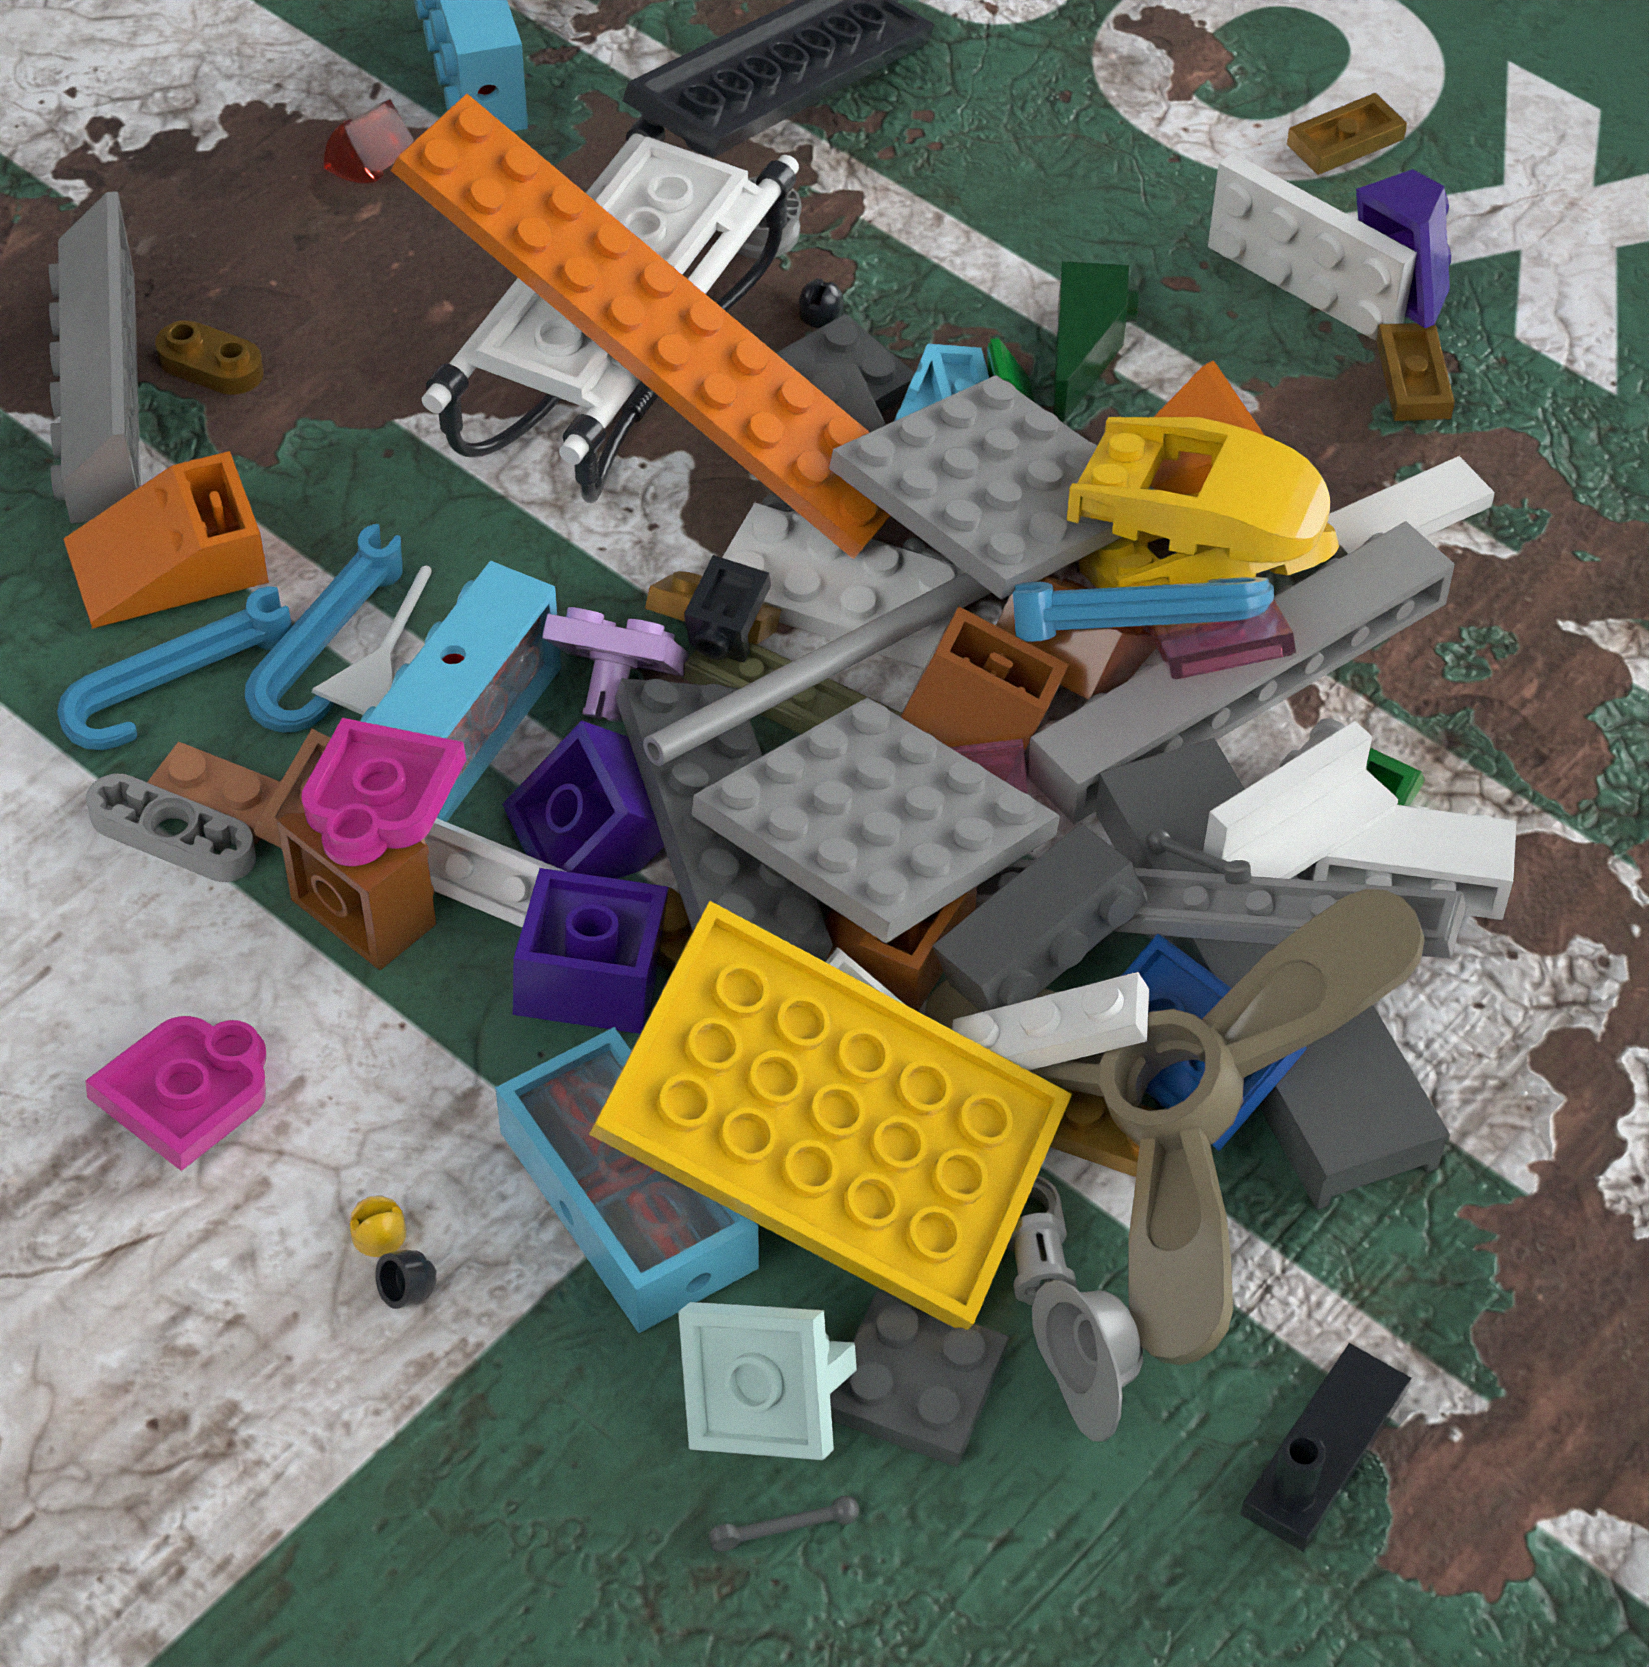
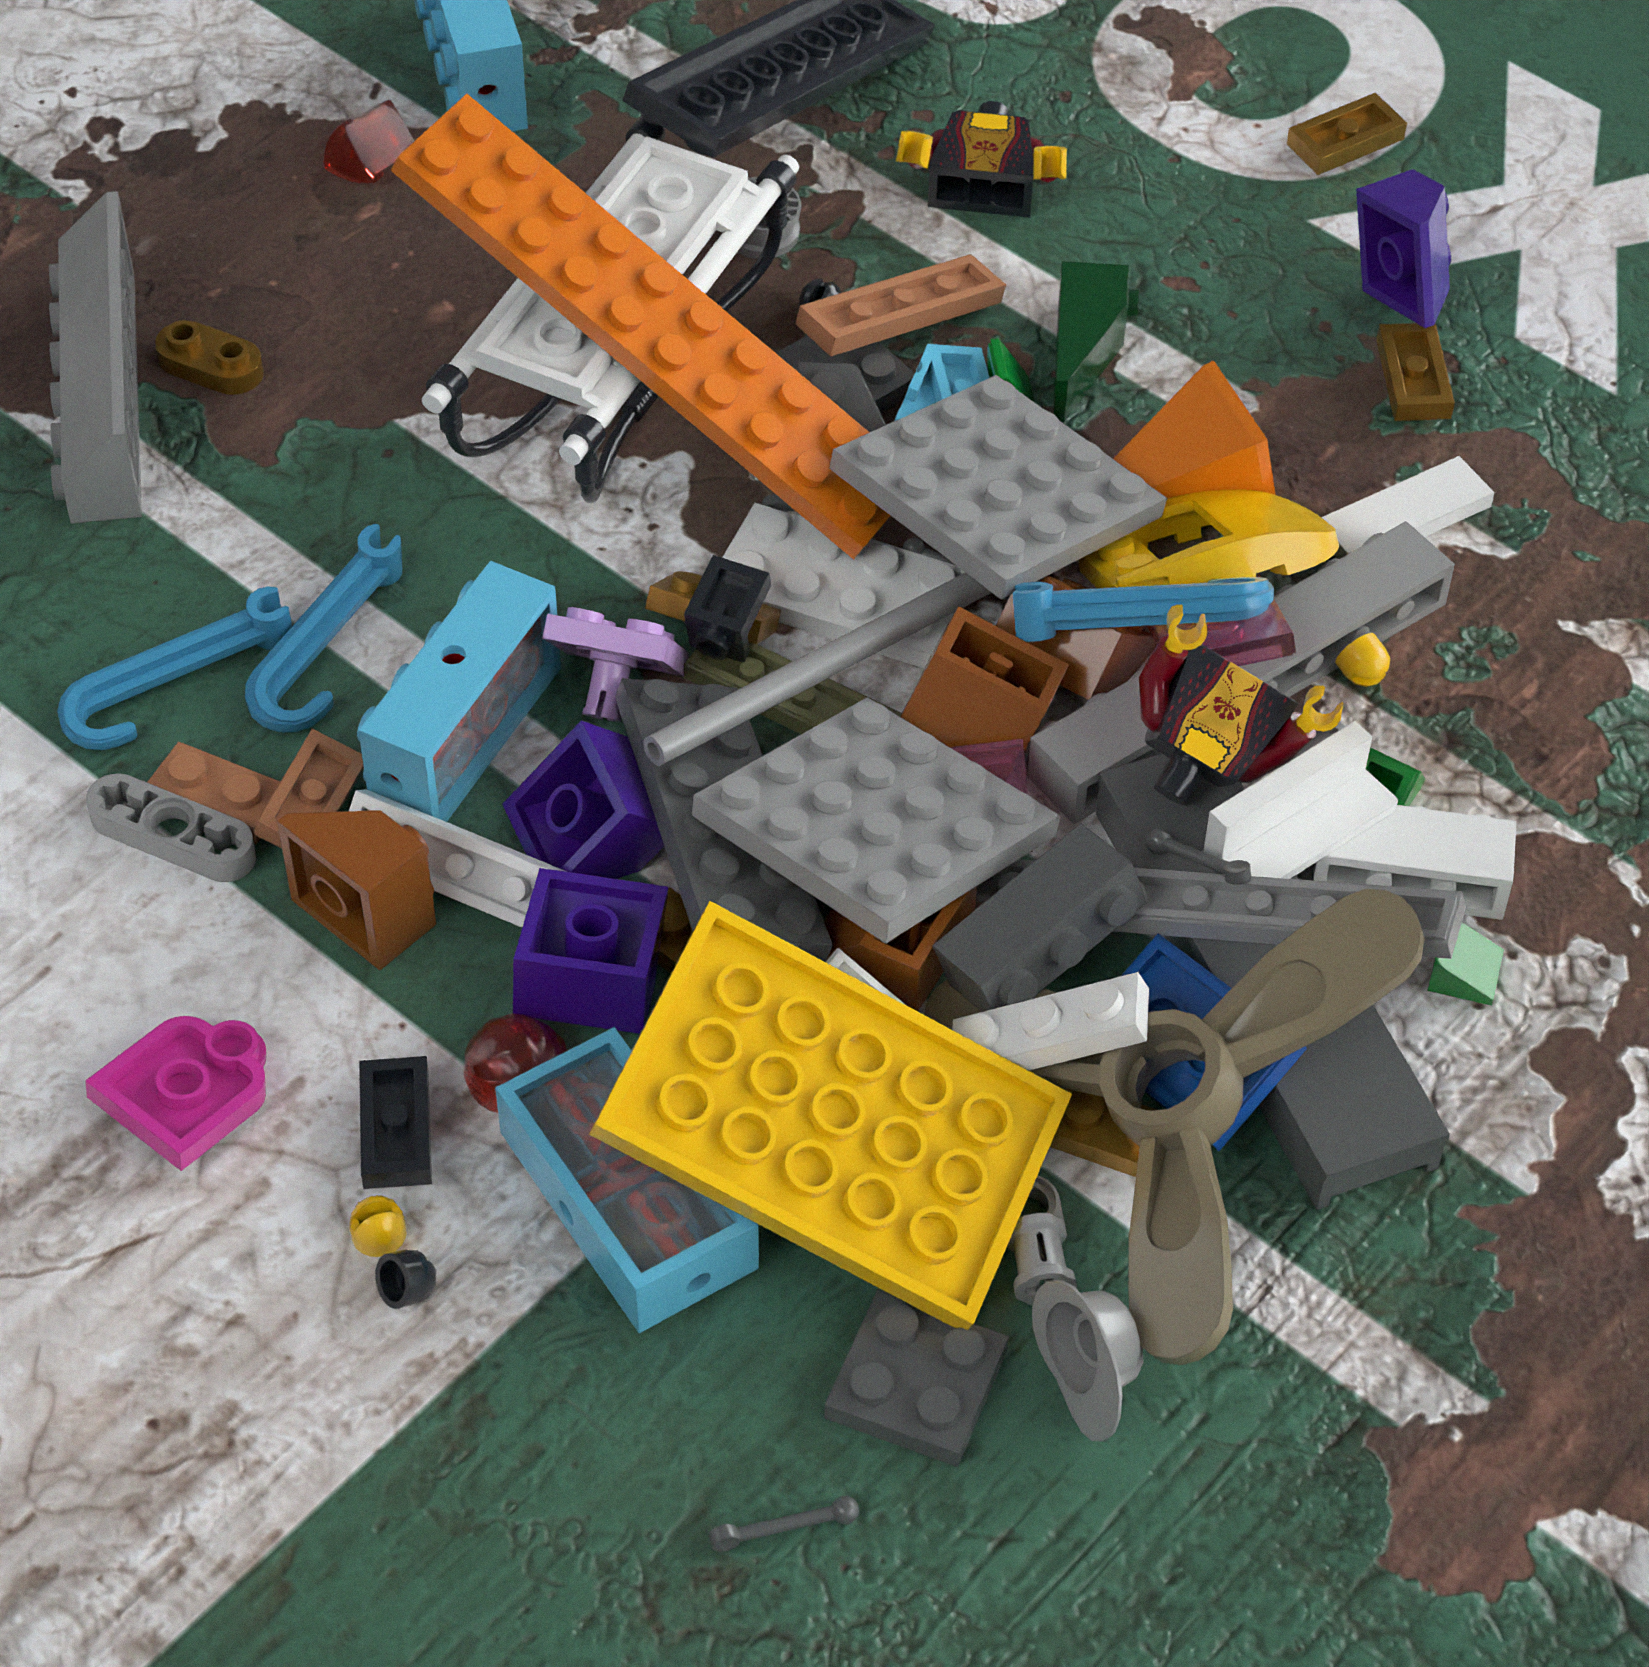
(169, 543): orange slope -> none
(371, 677): white piece -> none
(378, 789): dark pink plate -> none
(395, 1122): none -> black plate
(506, 1050): none -> clear red piece
(760, 1379): light aqua bracket -> none
(900, 304): none -> nougat plate
(983, 161): none -> torso
(1217, 716): none -> torso
(1256, 502): yellow slope -> none
(1309, 247): white plate -> none
(1325, 1447): black piece -> none
(1364, 660): none -> yellow hinge
(1471, 970): none -> slope

